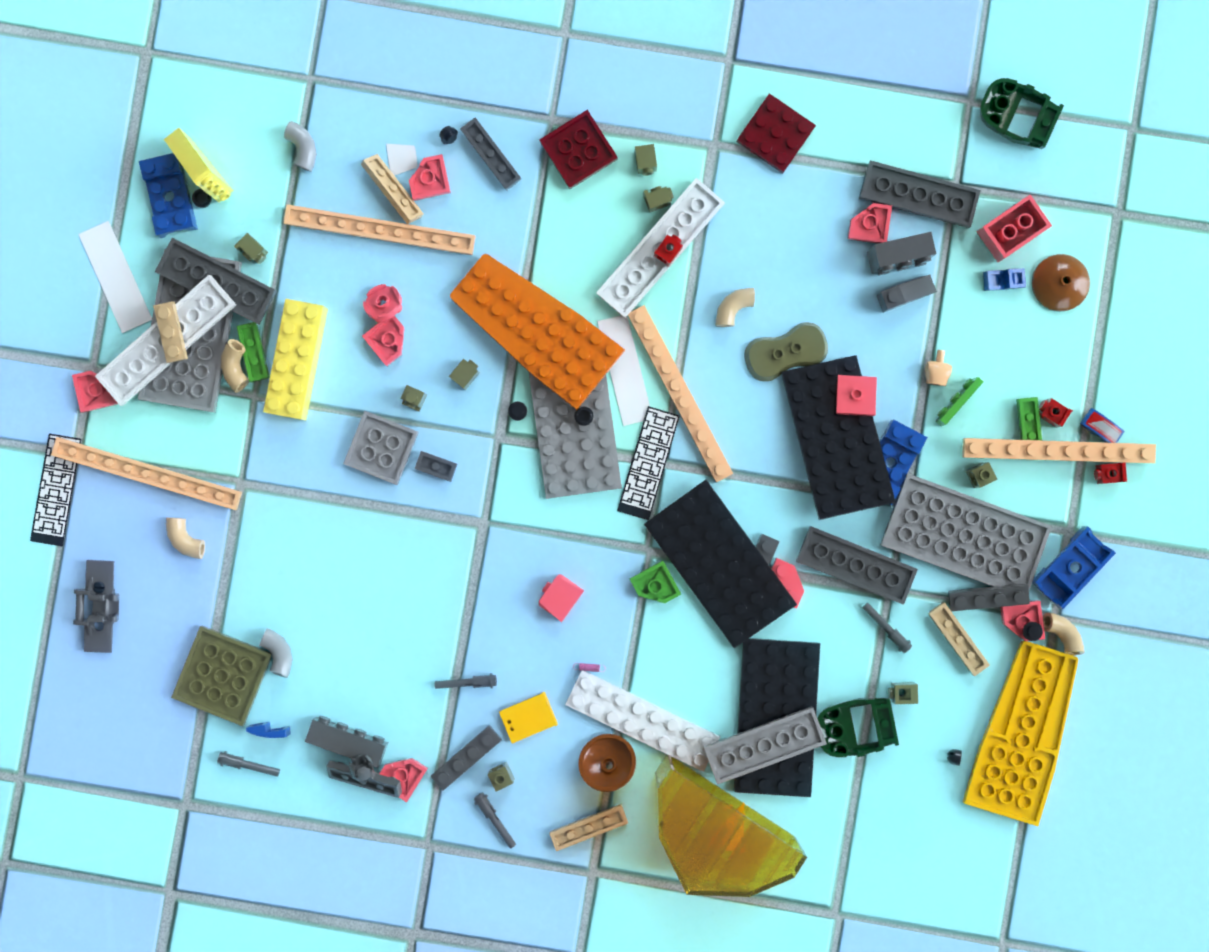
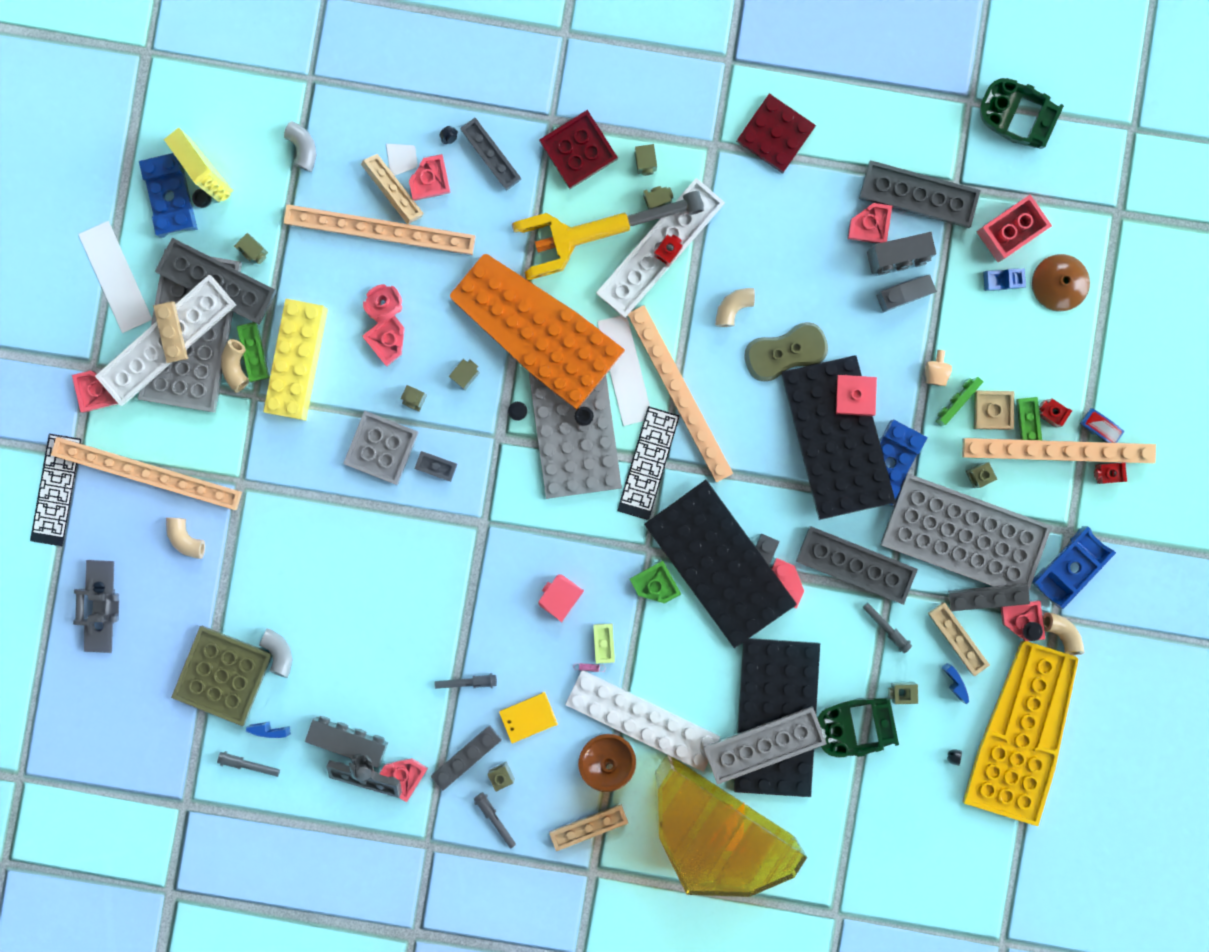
(567, 238): none -> yellow piece
(604, 643): none -> yellowish green plate
(958, 686): none -> blue slope
(994, 410): none -> tan tile

